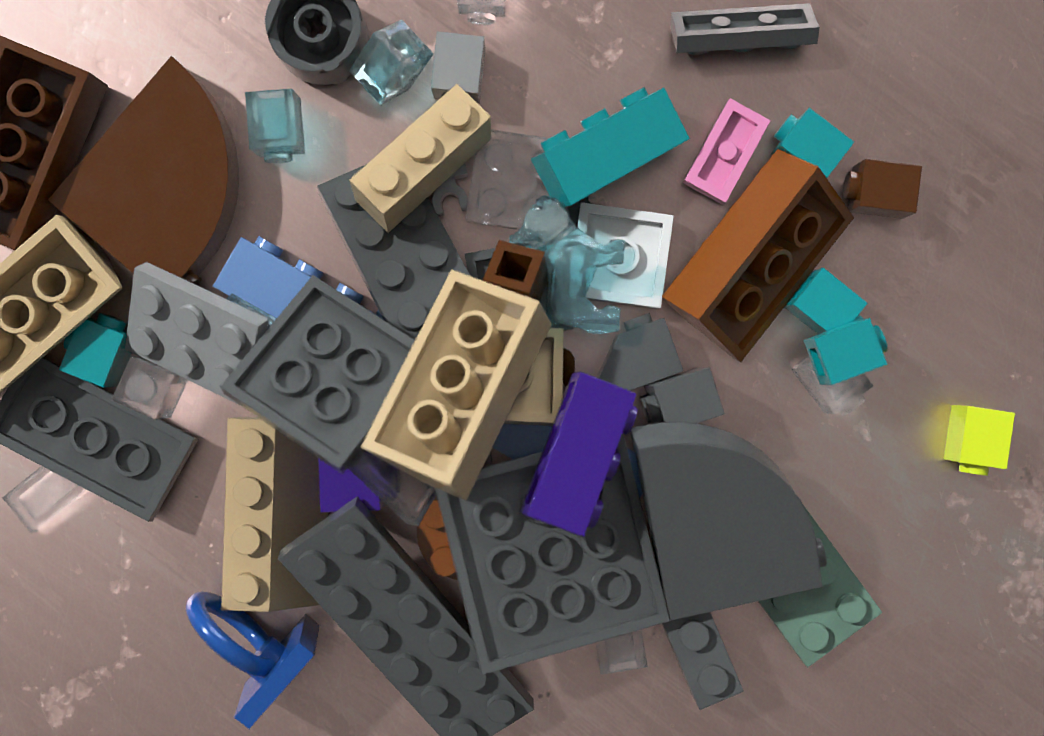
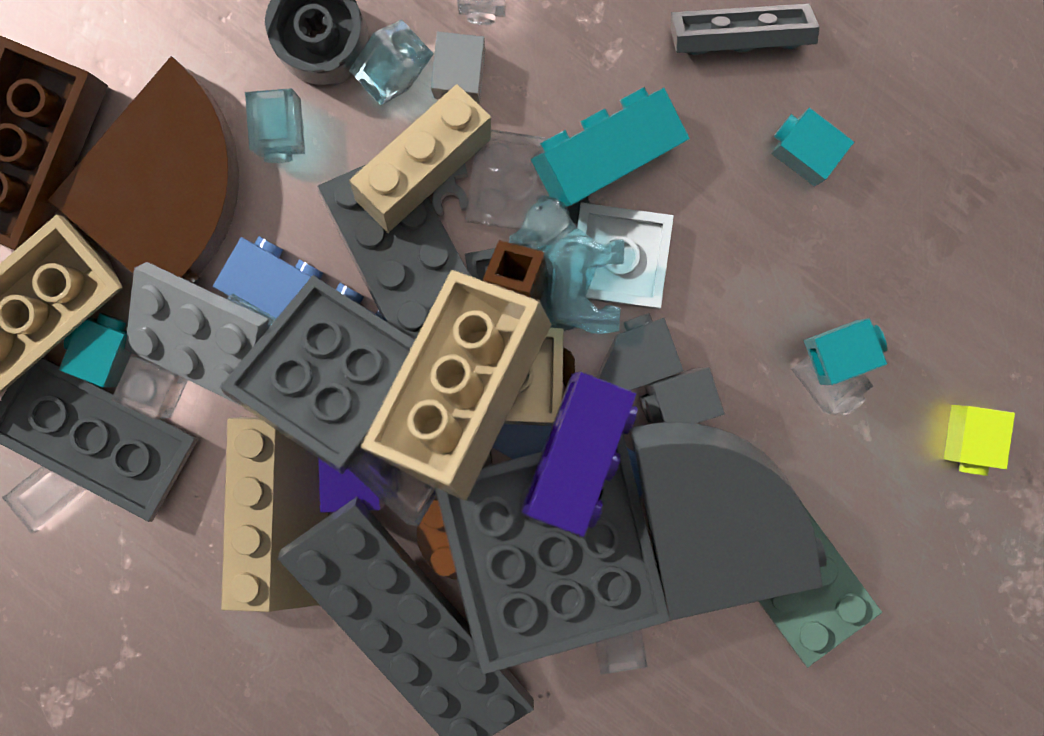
(272, 664): blue tile -> none
(703, 659): dark grey brick -> none
(726, 151): bright pink plate -> none
(759, 254): dark orange slope -> none
(825, 302): teal brick -> none
(883, 188): reddish brown brick -> none

